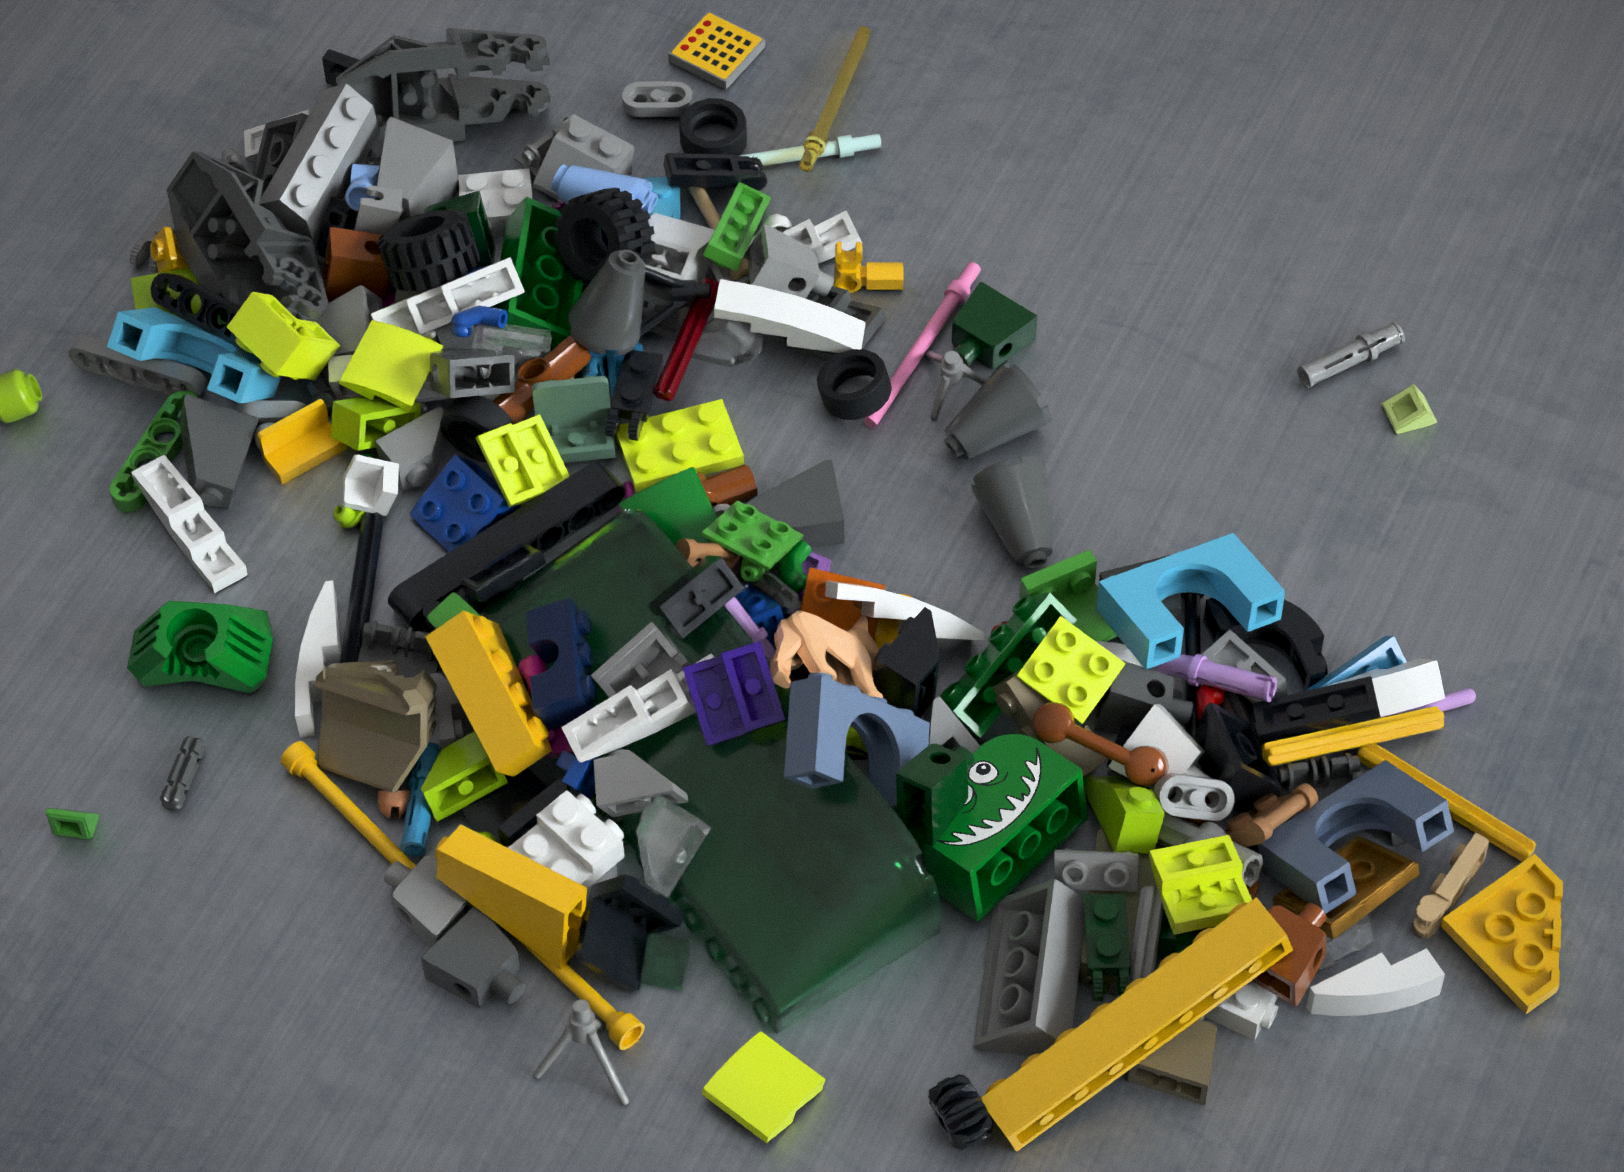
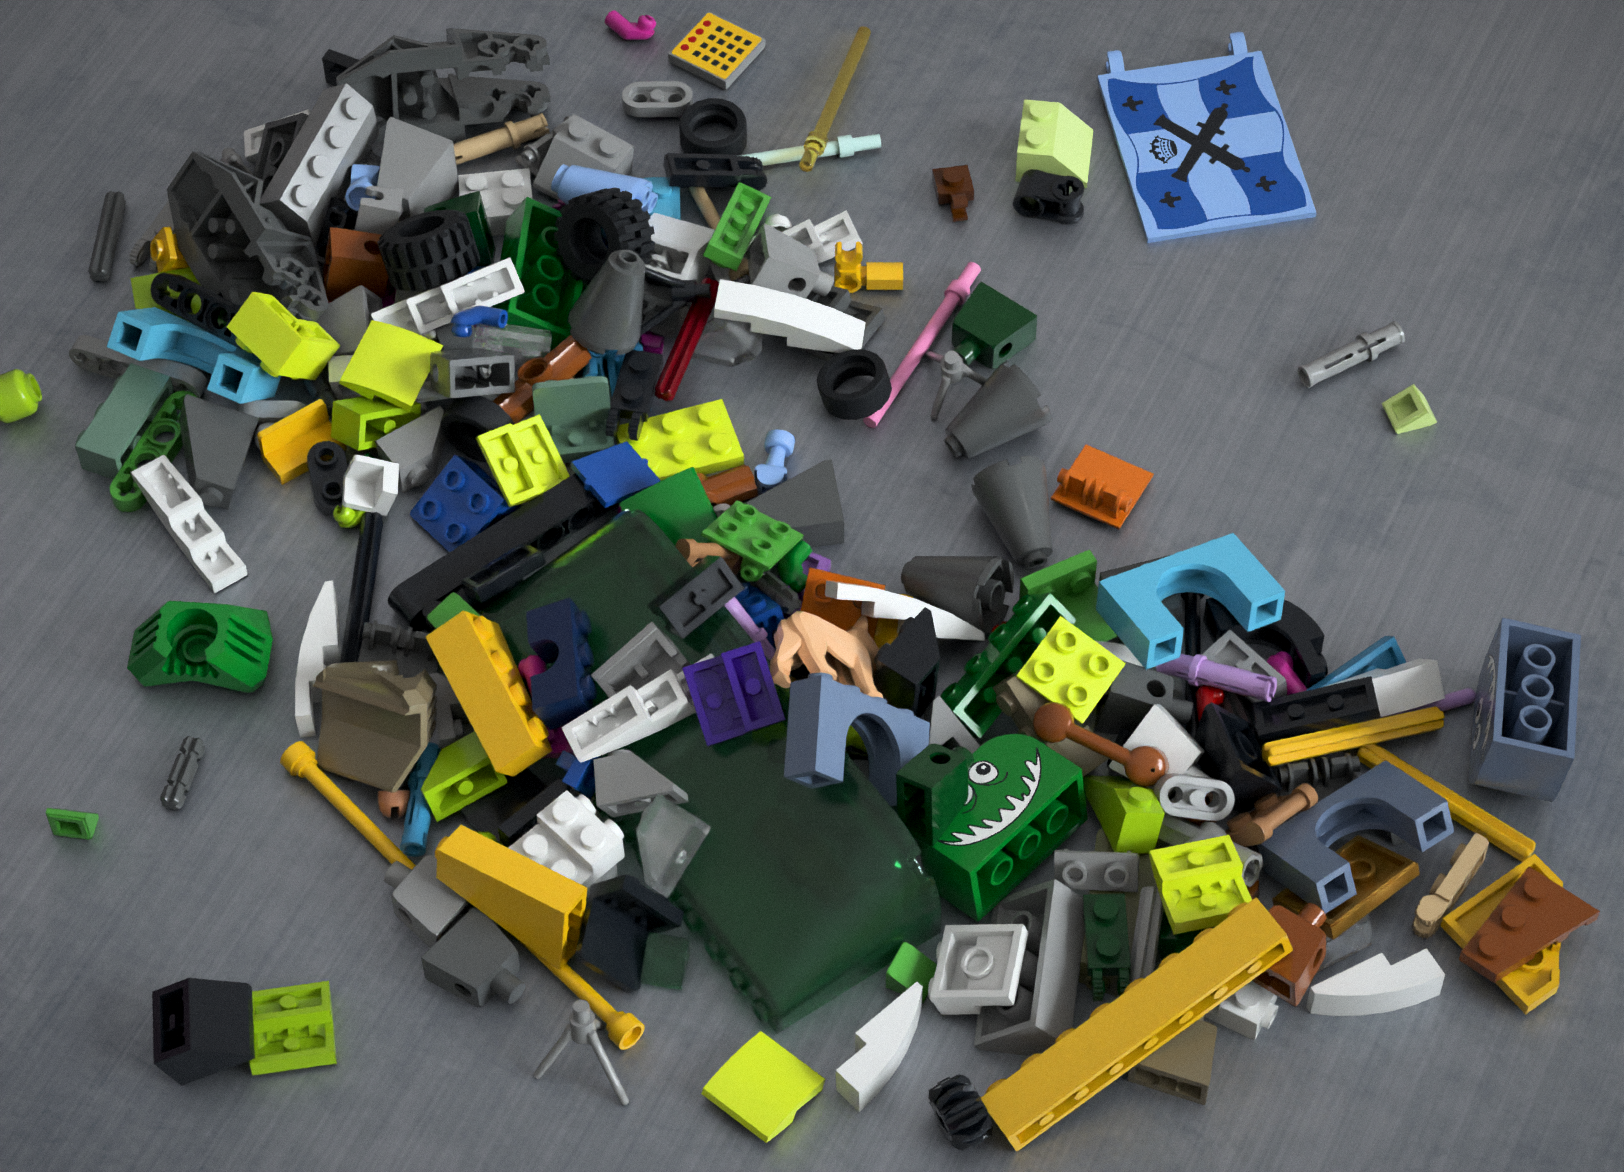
(107, 236): none -> dark grey axle
(122, 420): none -> sand green brick
(202, 1027): none -> black slope
(293, 1028): none -> lime slope
(326, 475): none -> black plate
(508, 136): none -> tan pin
(614, 473): none -> blue piece
(631, 30): none -> dark pink arm
(652, 343): none -> magenta hand
(778, 445): none -> light blue leg
(880, 1049): none -> white slope
(908, 968): none -> bright green slope
(954, 187): none -> reddish brown plate
(963, 586): none -> dark grey cone
(977, 967): none -> white plate
(1046, 195): none -> black piece
(1053, 141): none -> yellowish green slope
(1101, 486): none -> orange hinge
(1204, 144): none -> flag
(1283, 663): none -> dark pink arm
(1525, 923): none -> dark orange wing
(1526, 711): none -> sand blue brick

